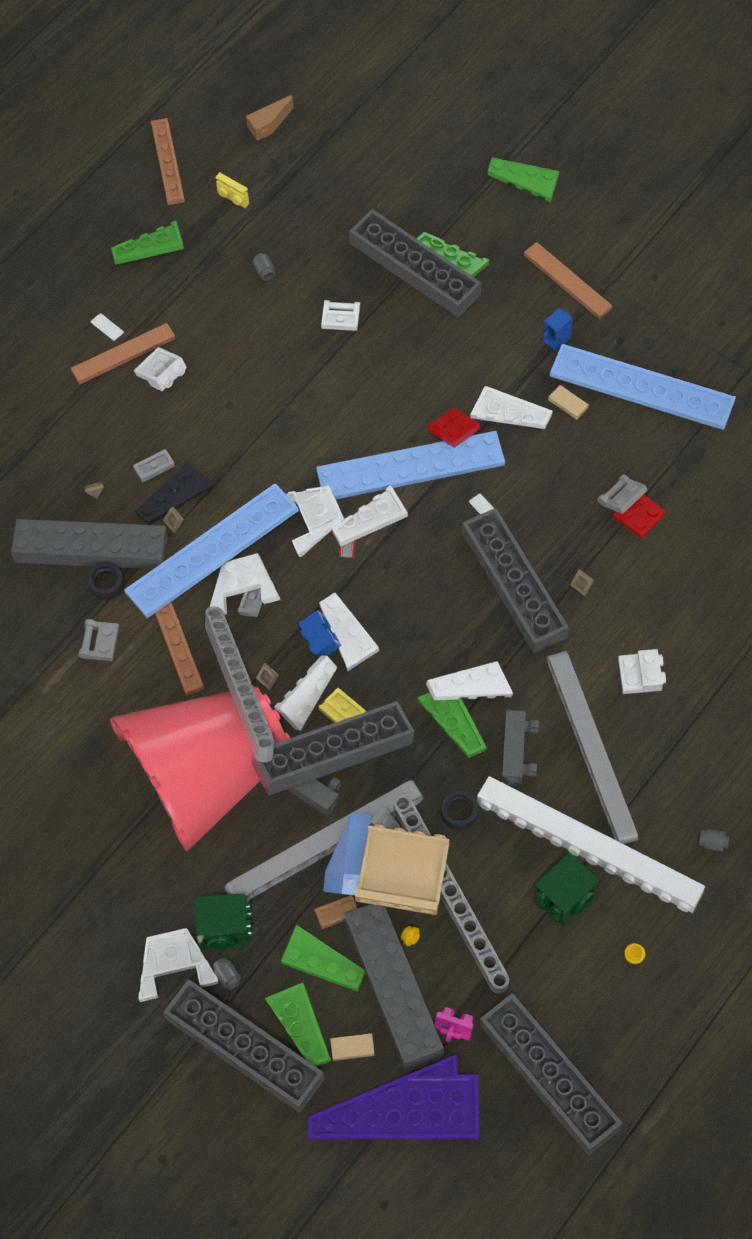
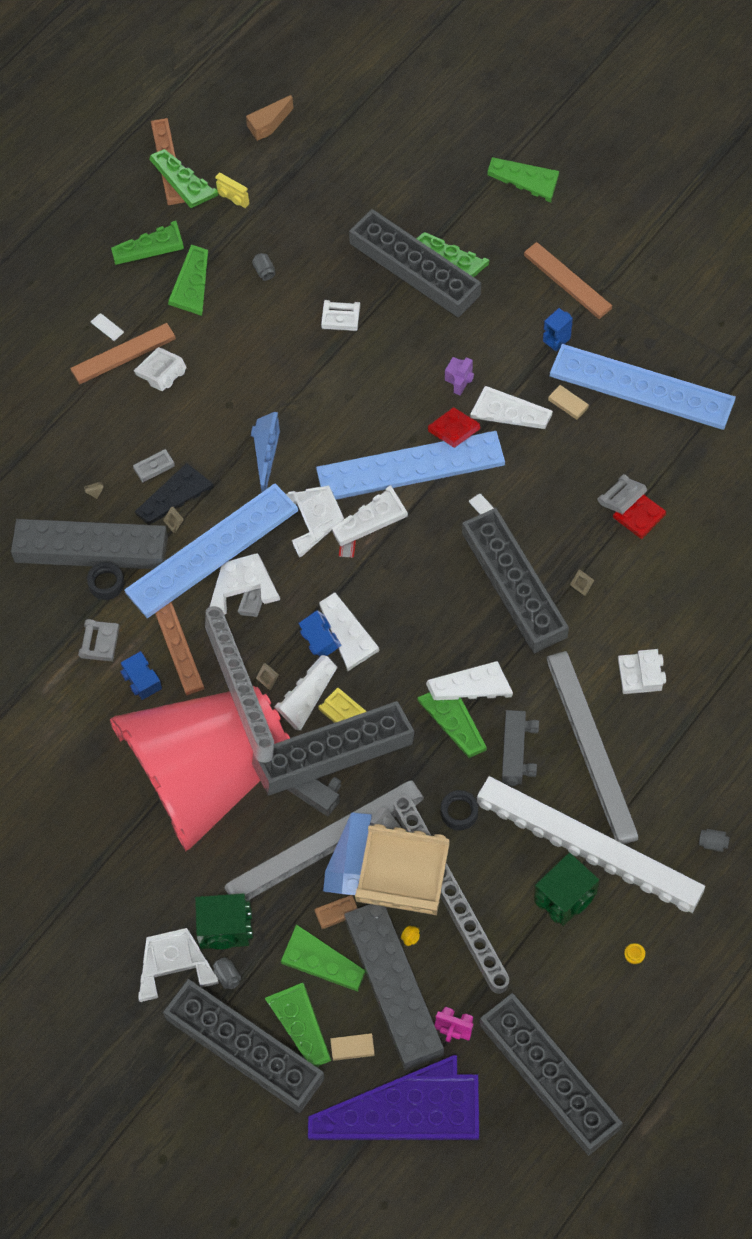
(143, 679): none -> blue brick
(182, 179): none -> bright green wing
(190, 285): none -> bright green wing
(266, 439): none -> medium blue wedge
(459, 373): none -> medium lavender brick

